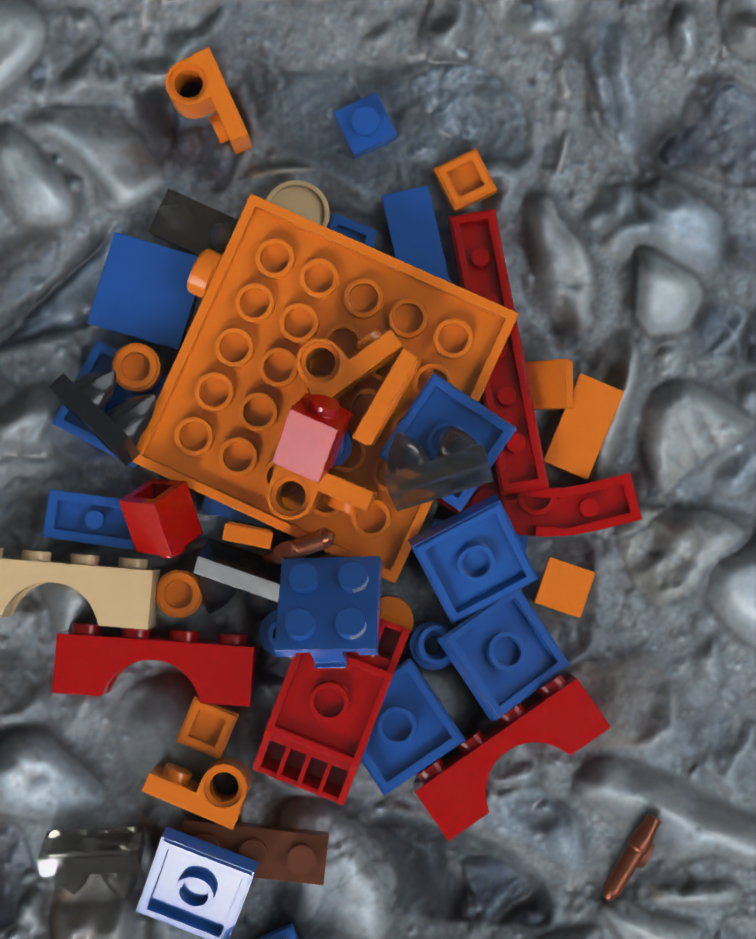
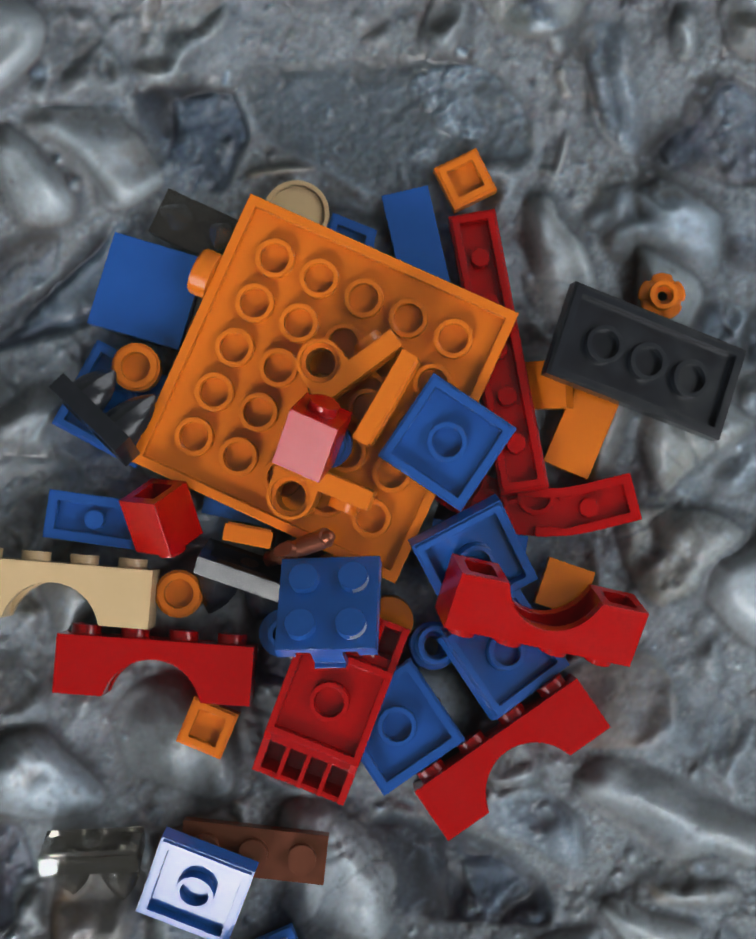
(176, 787): orange plate -> none
(212, 98): orange plate -> none
(365, 125): blue plate -> none
(417, 480): clear smoke tile -> none
(596, 625): none -> red arch
(633, 856): copper piece -> none
(643, 361): none -> black tile
(663, 283): none -> orange plate

